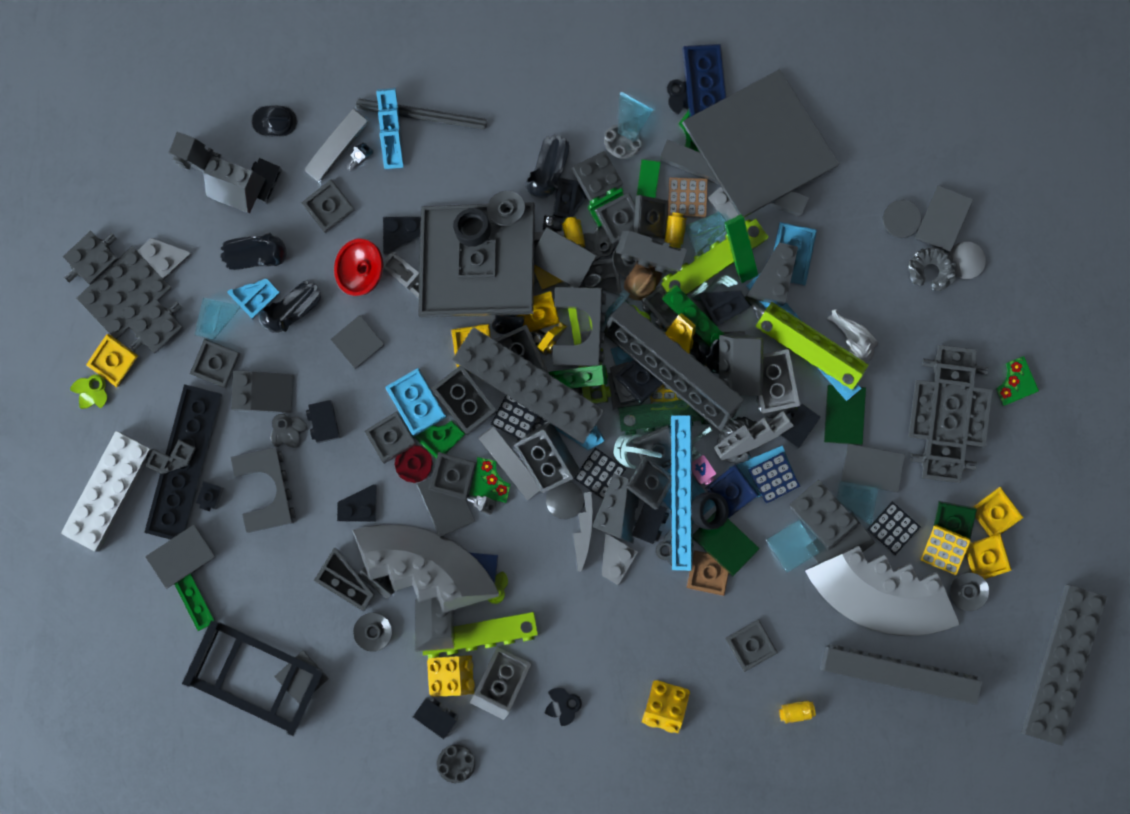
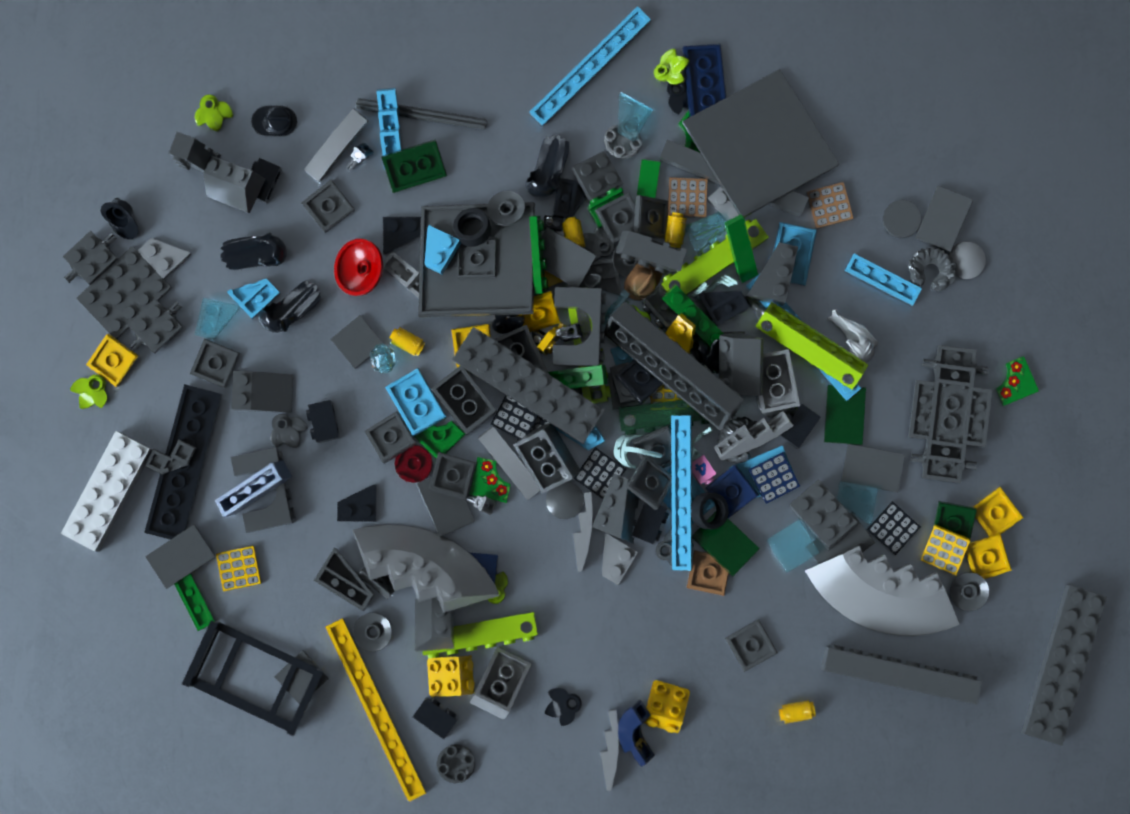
(119, 216): none -> black piece
(214, 115): none -> lime plate
(214, 490): black brick -> none
(238, 568): none -> tile
(253, 488): none -> sand blue brick
(375, 710): none -> yellow plate
(382, 358): none -> clear light blue head
(407, 341): none -> yellow head
(414, 166): none -> dark green tile
(439, 249): none -> medium azure wing
(537, 247): none -> green plate
(566, 332): none -> black piece
(590, 66): none -> medium azure plate
(610, 756): none -> light grey slope
(630, 733): none -> dark blue arch
(673, 67): none -> lime plate
(829, 205): none -> tile
(883, 279): none -> medium azure plate

